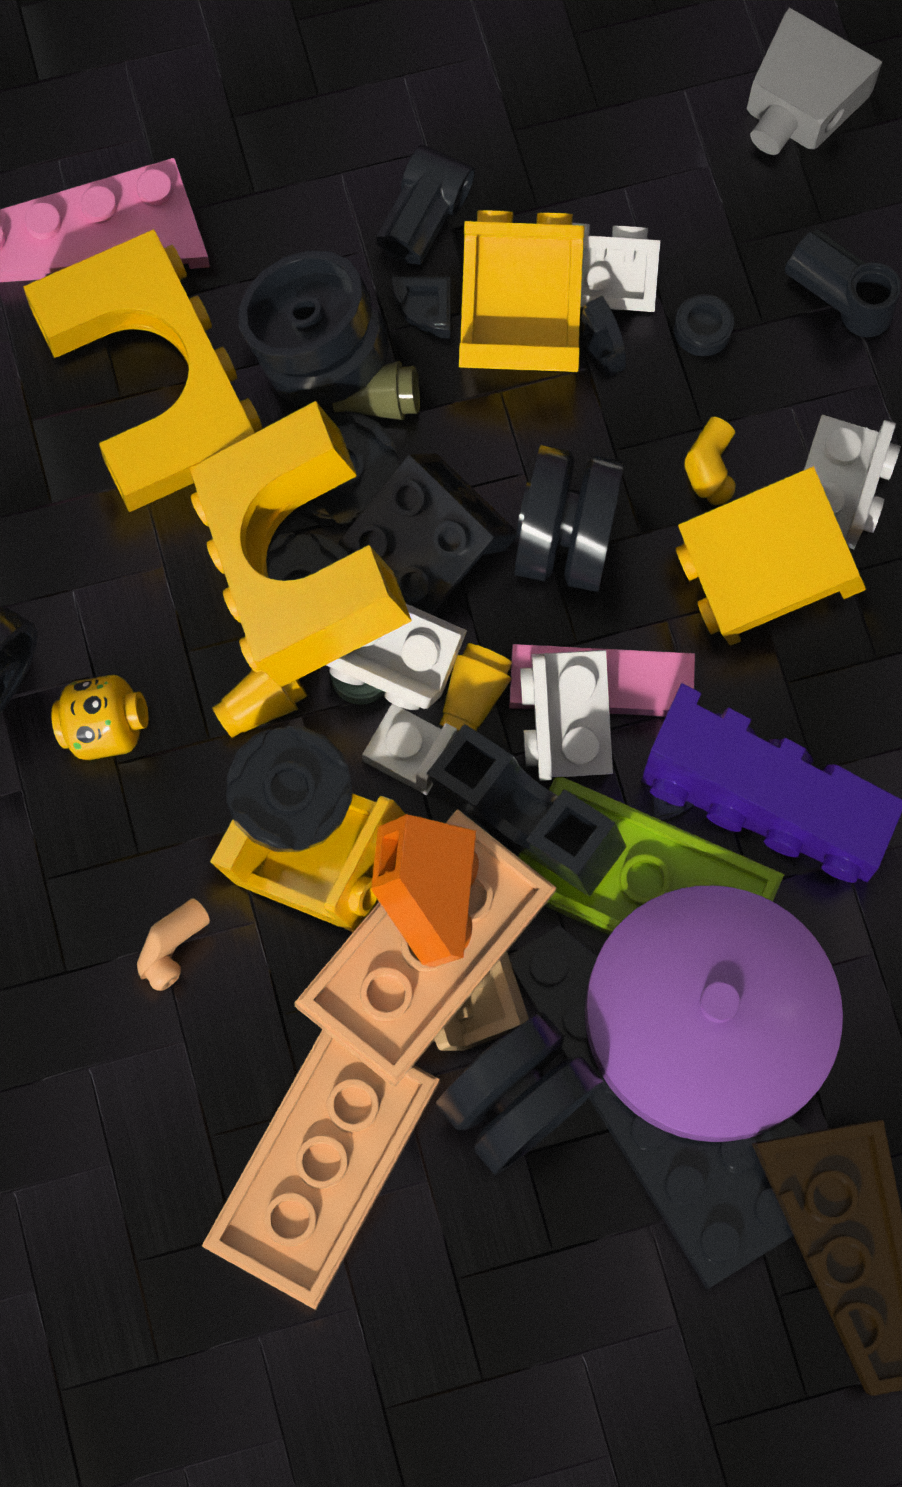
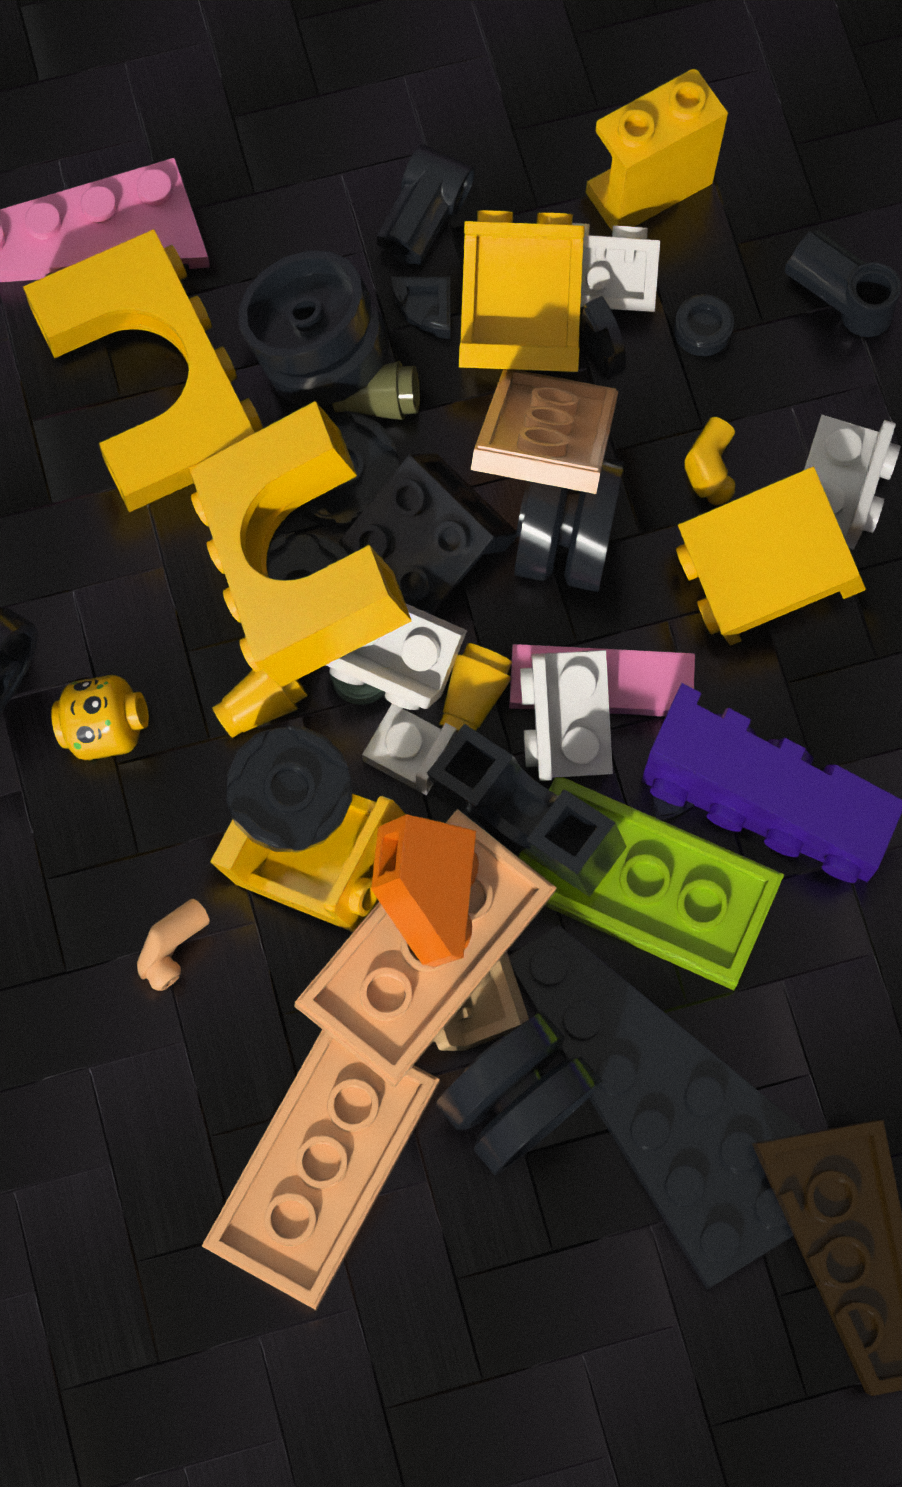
(546, 430): none -> light nougat tile
(659, 149): none -> yellow panel
(713, 1013): medium lavender dish -> none
(807, 85): light grey torso -> none

